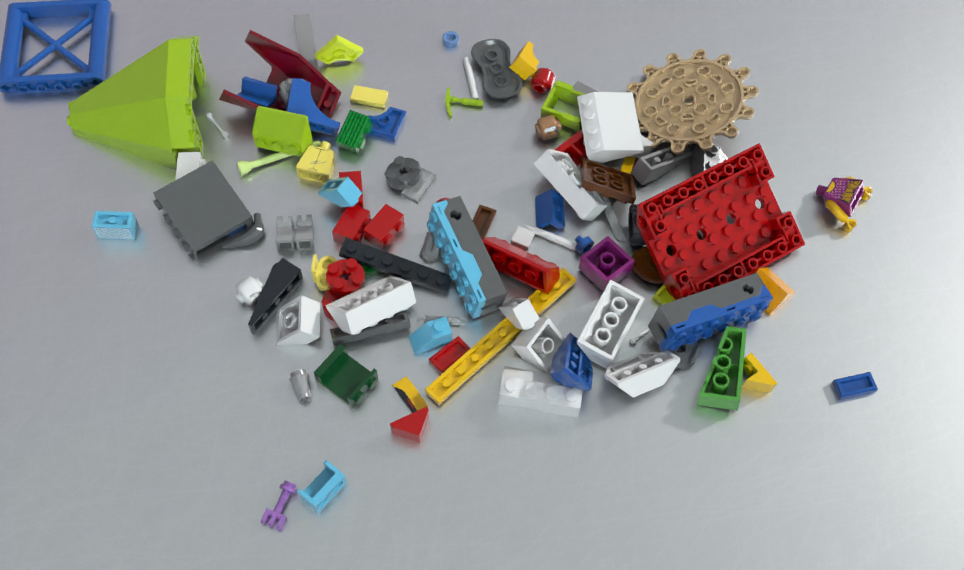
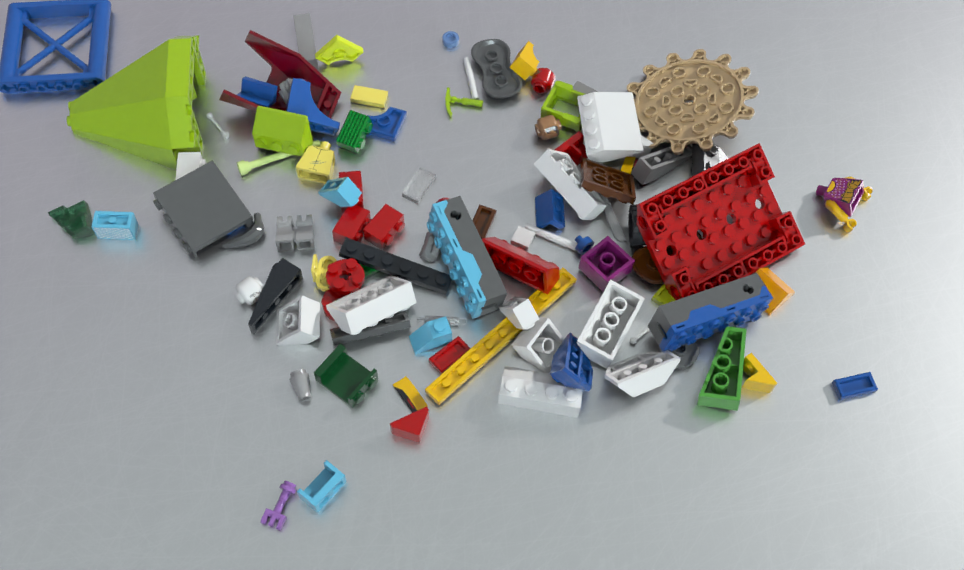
(74, 219): none -> clear green slope
(399, 166): dark grey plate -> none

